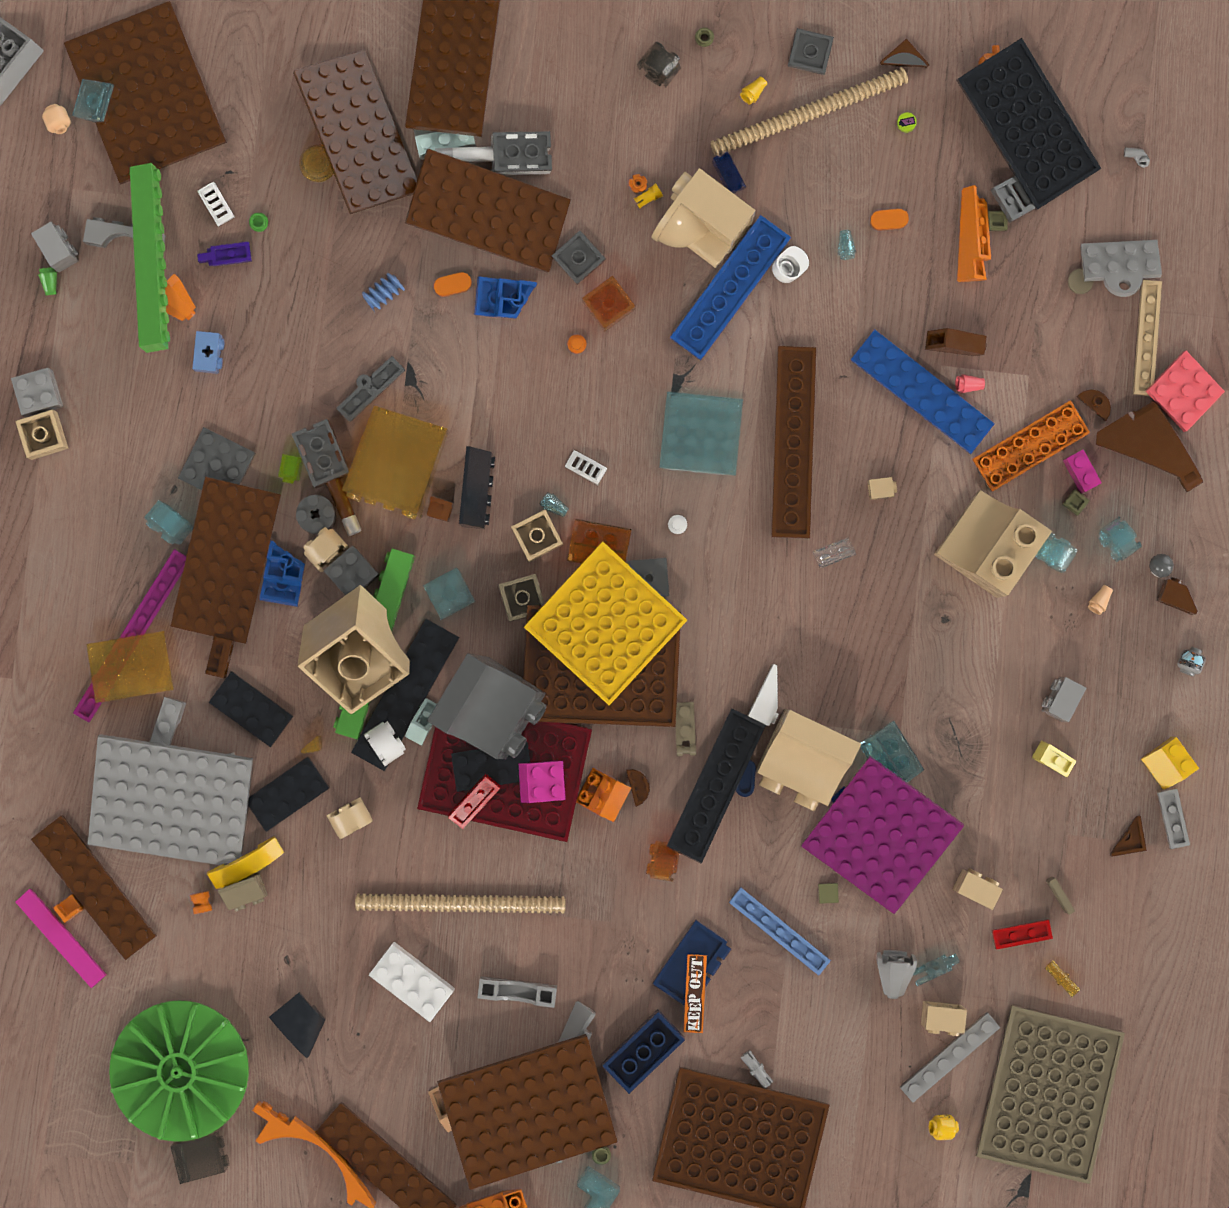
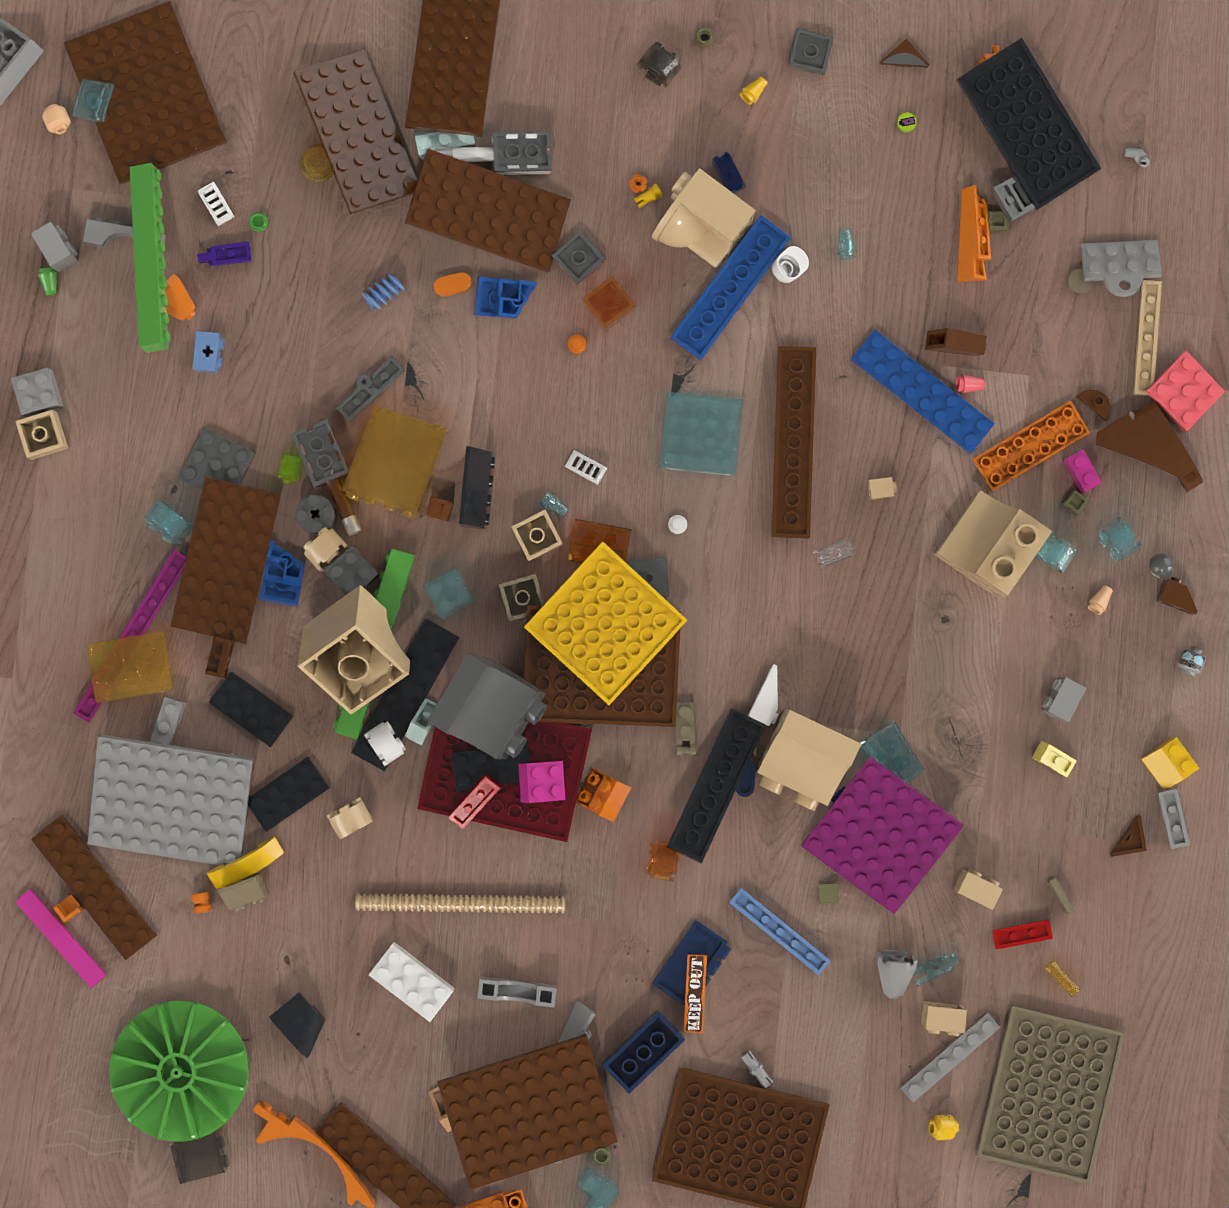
(313, 746): clear yellow slope -> none
(639, 786): reddish brown plate -> none
(810, 111): tan piece -> none
(889, 219): orange tile -> none

